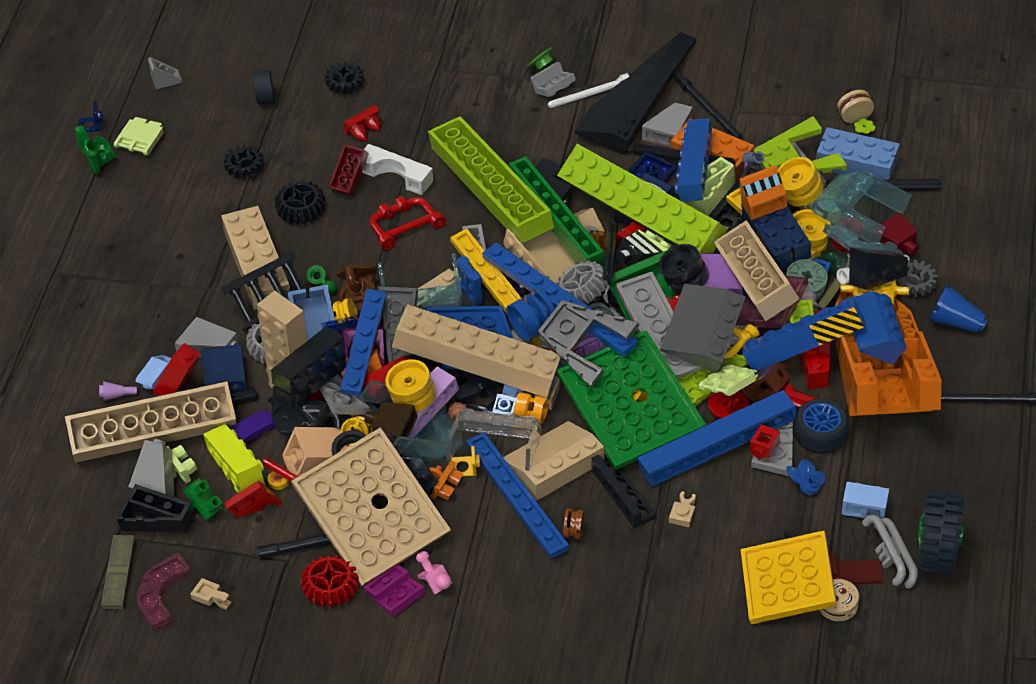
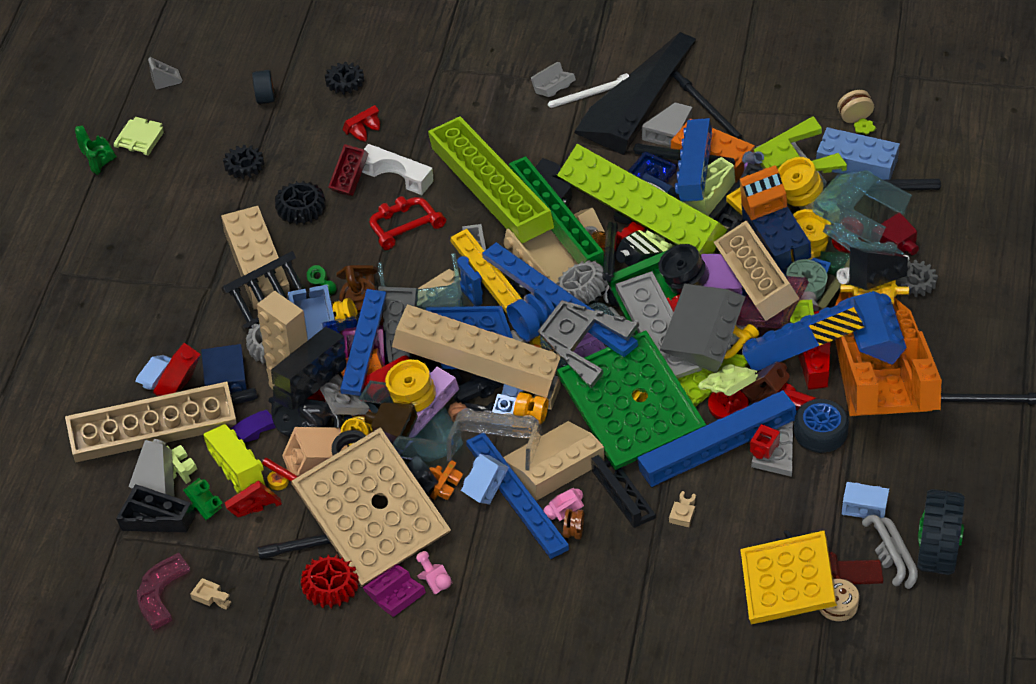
(98, 117): clear blue bracket -> none
(111, 391): lavender cone -> none
(118, 572): olive tile -> none
(206, 335): light grey slope -> none
(472, 461): yellow bracket -> none
(484, 478): none -> light blue brick
(542, 60): bright green piece -> none
(567, 499): none -> bright pink piece
(807, 477): blue plate -> none
(957, 312): blue cone -> none

